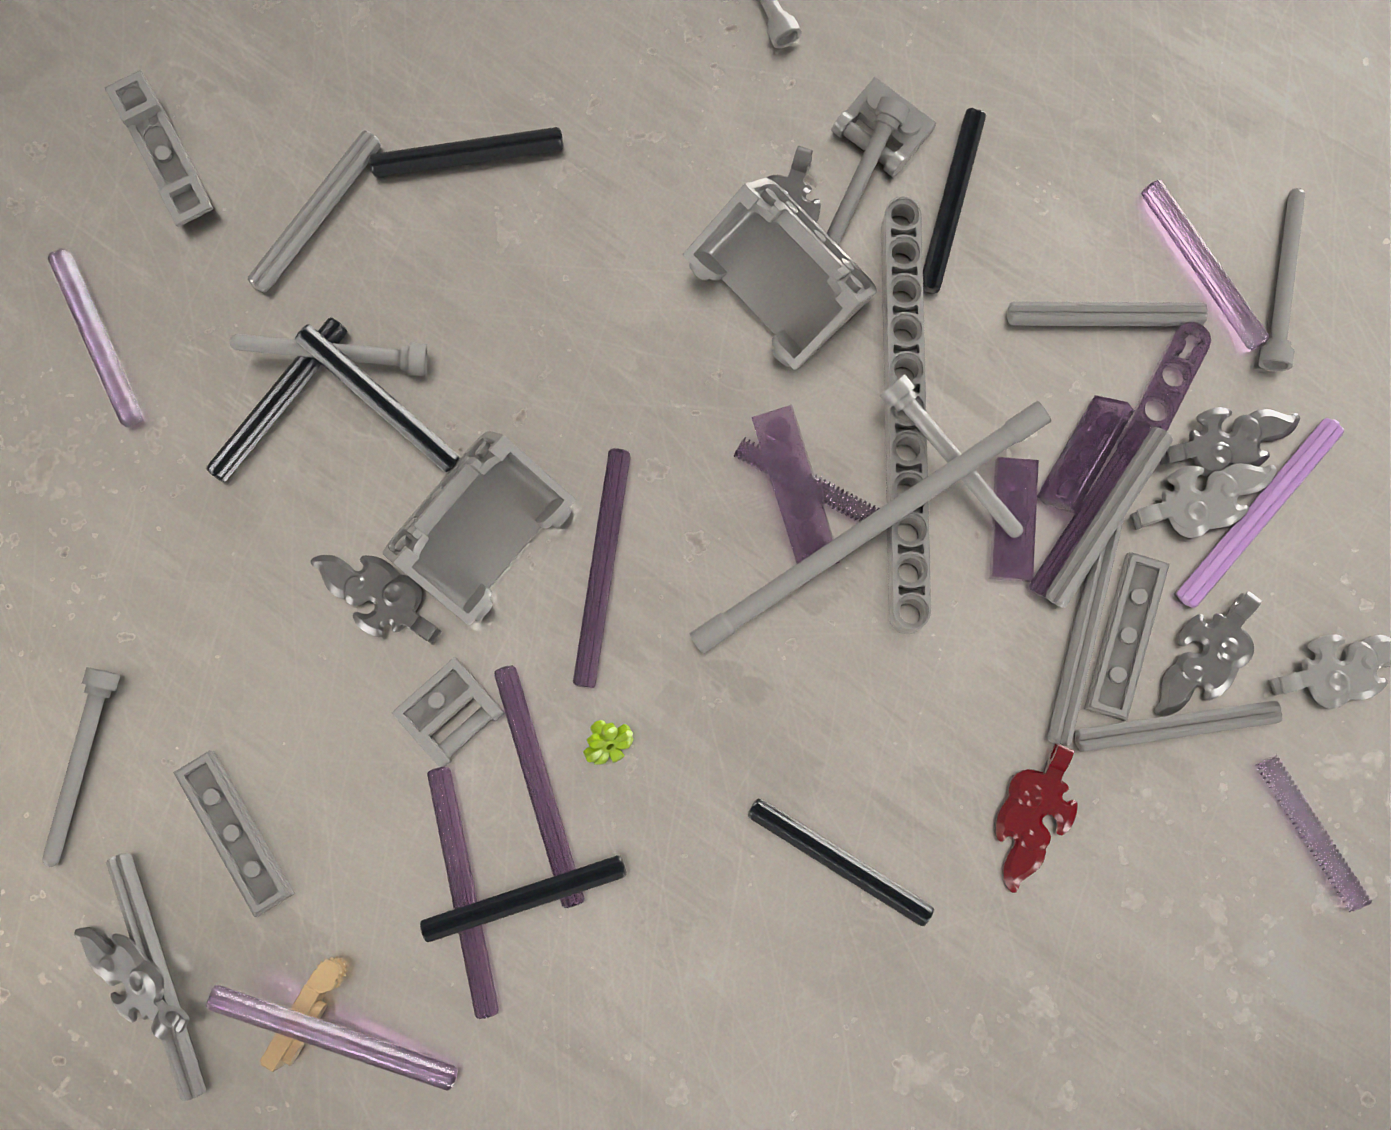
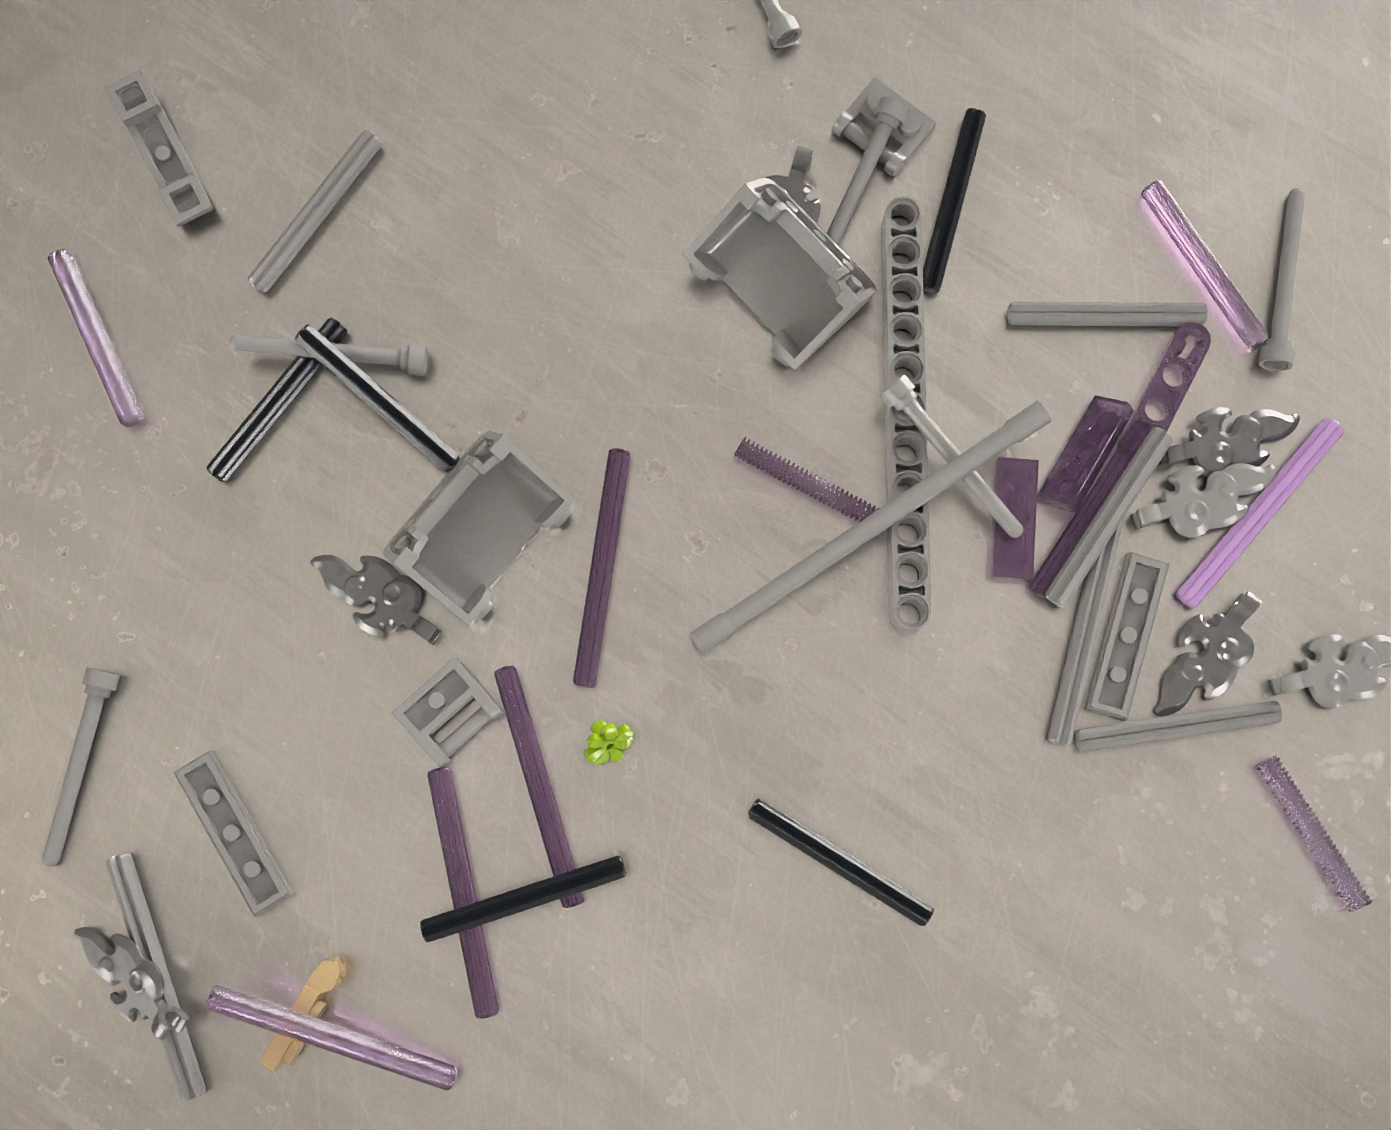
(466, 152): black axle -> none
(793, 481): clear purple plate -> none
(1030, 799): dark red piece -> none

